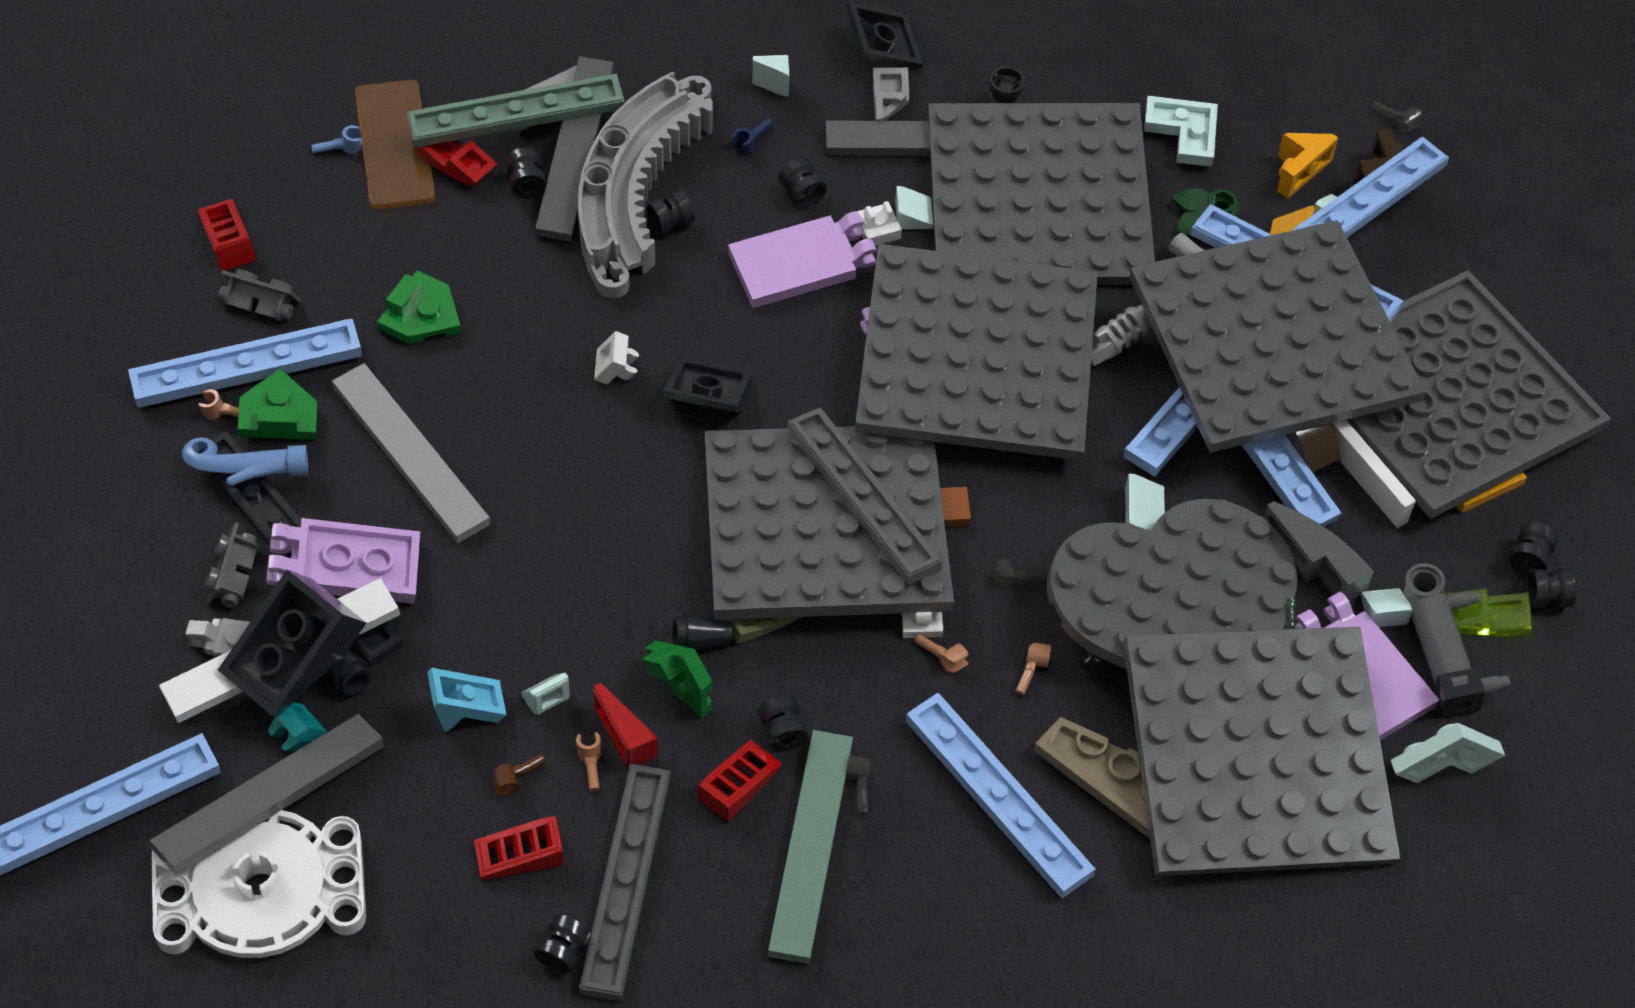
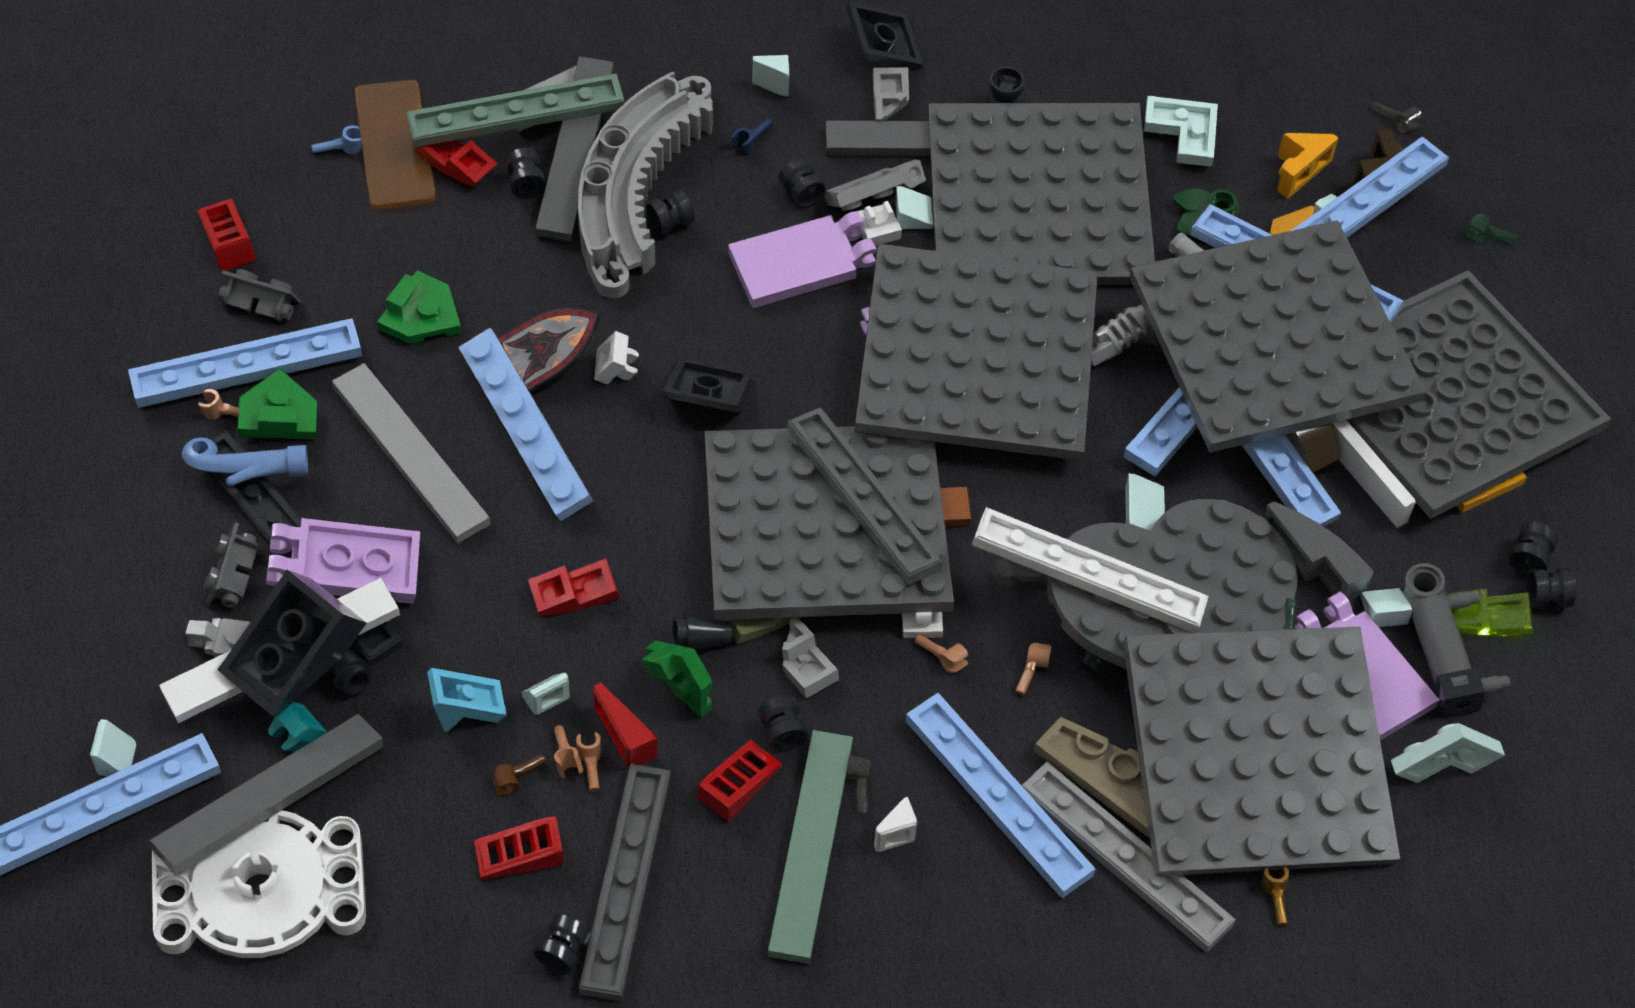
(111, 749): none -> light aqua slope
(526, 424): none -> light blue plate
(549, 344): none -> shield
(565, 756): none -> nougat hand
(575, 590): none -> red slope
(804, 662): none -> light grey slope
(877, 184): none -> light grey hinge
(897, 827): none -> white slope
(1090, 570): none -> white tile
(1127, 857): none -> light grey tile
(1275, 888): none -> pearl gold hand
(1481, 226): none -> clear green hand

